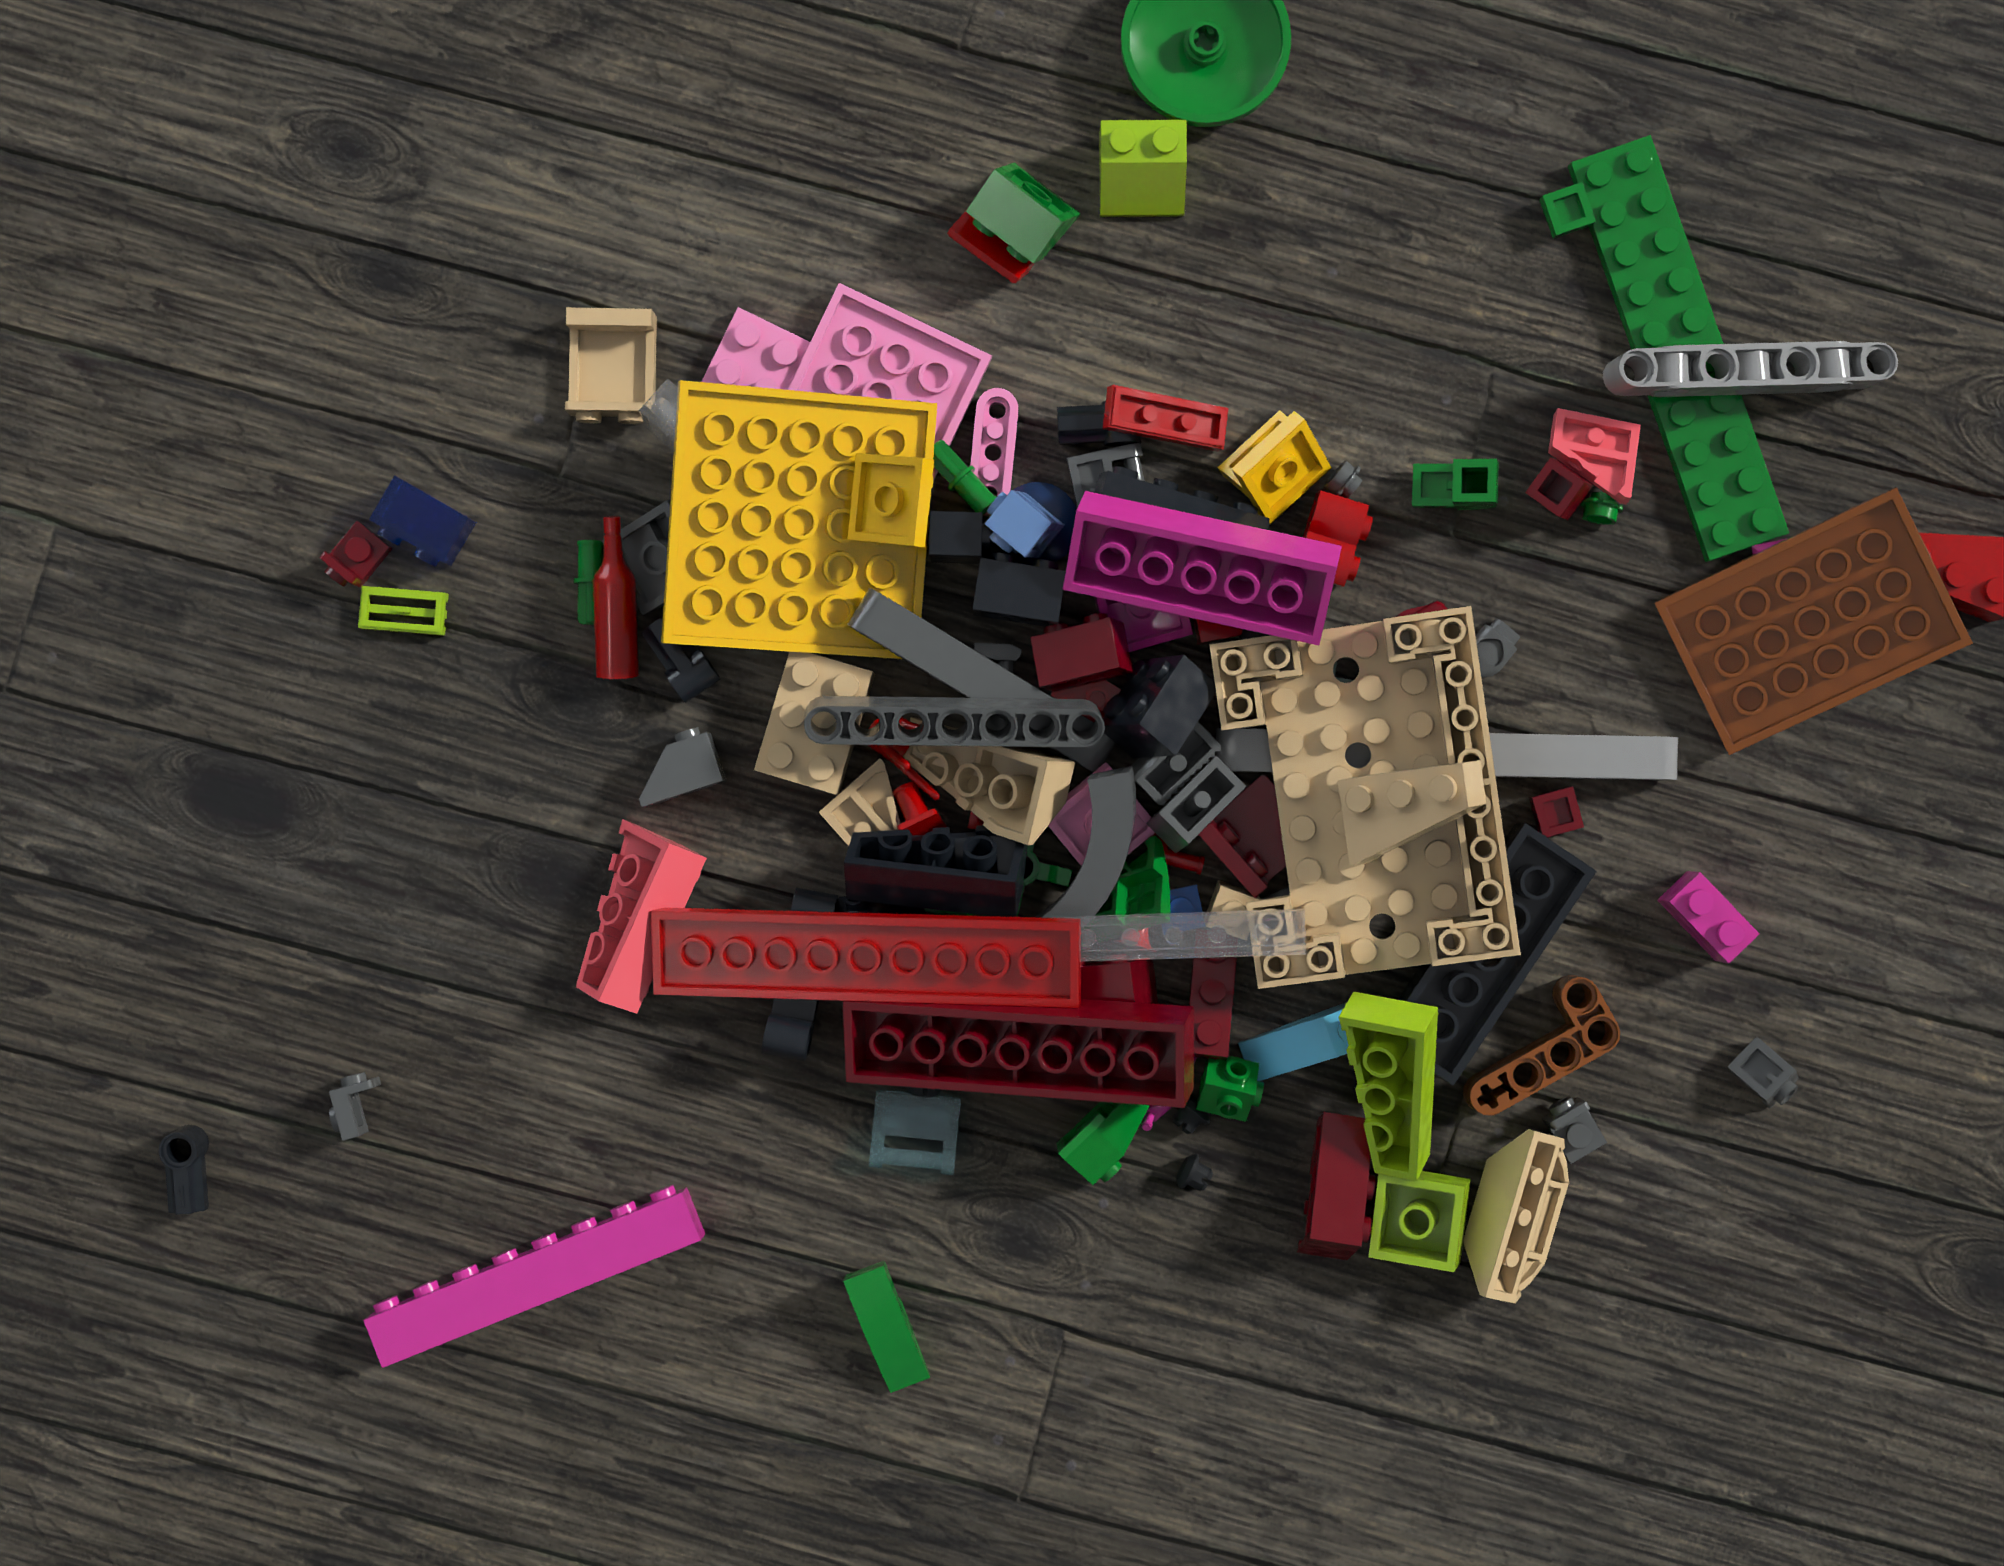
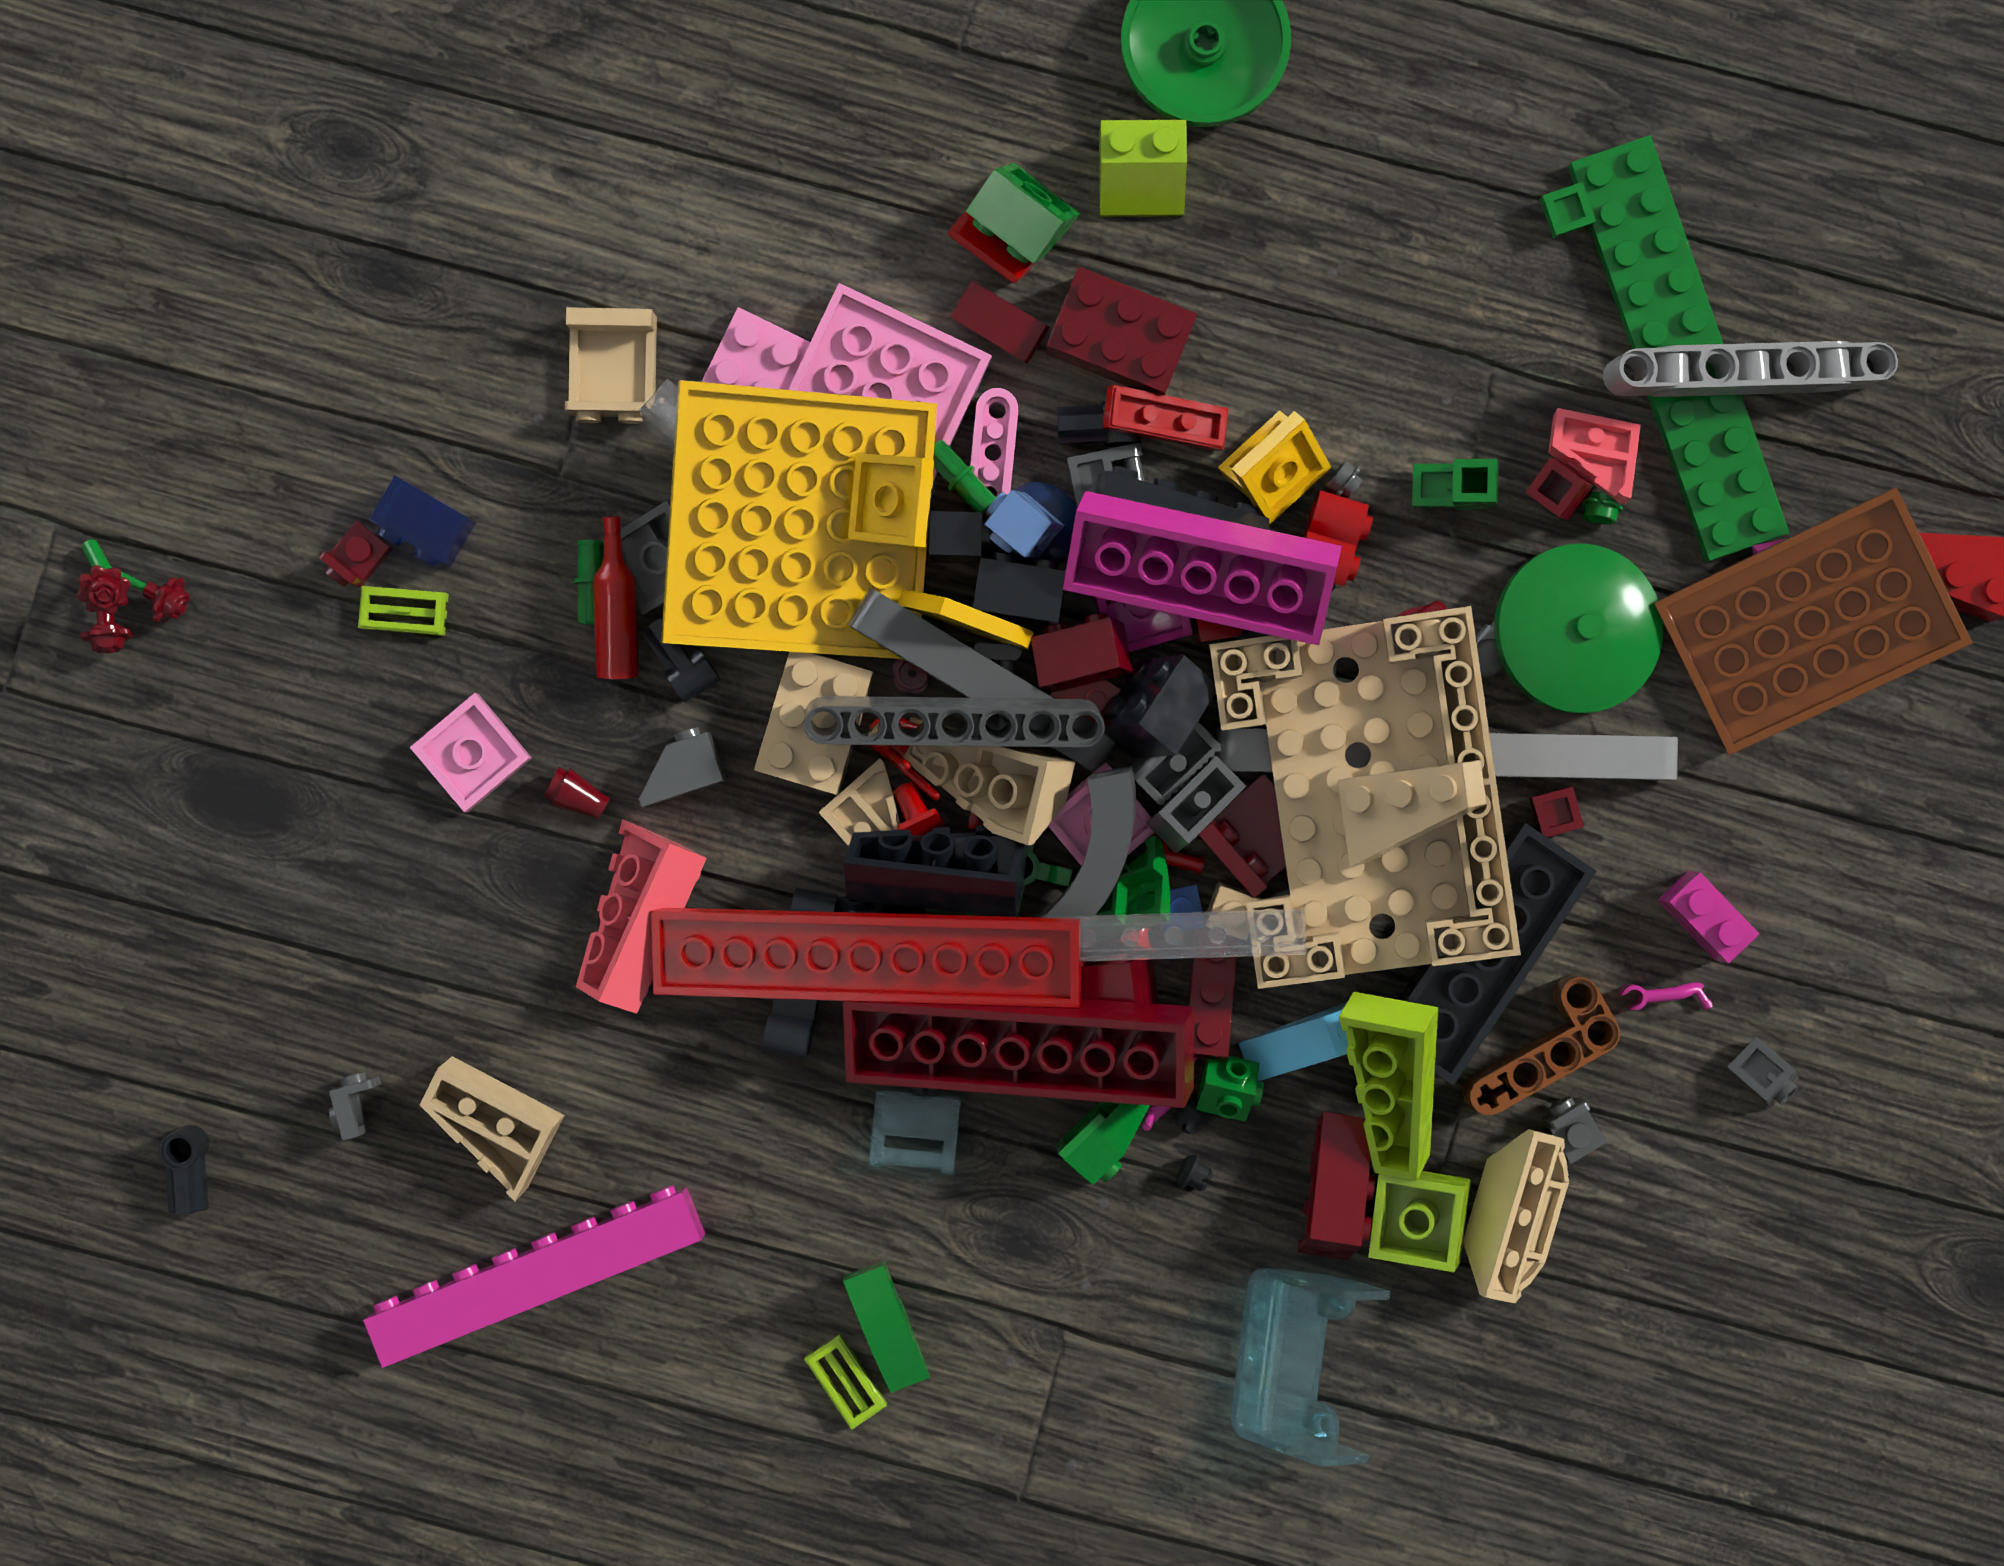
(109, 588): none -> dark red plant
(470, 752): none -> bright pink plate
(492, 1121): none -> tan wedge
(575, 794): none -> dark red cone
(826, 1351): none -> lime tile
(904, 682): none -> dark red plate
(966, 618): none -> yellow tile
(999, 322): none -> dark red slope
(1120, 332): none -> dark red brick
(1283, 1363): none -> clear light blue windscreen
(1578, 628): none -> green dish
(1666, 994): none -> dark pink piece

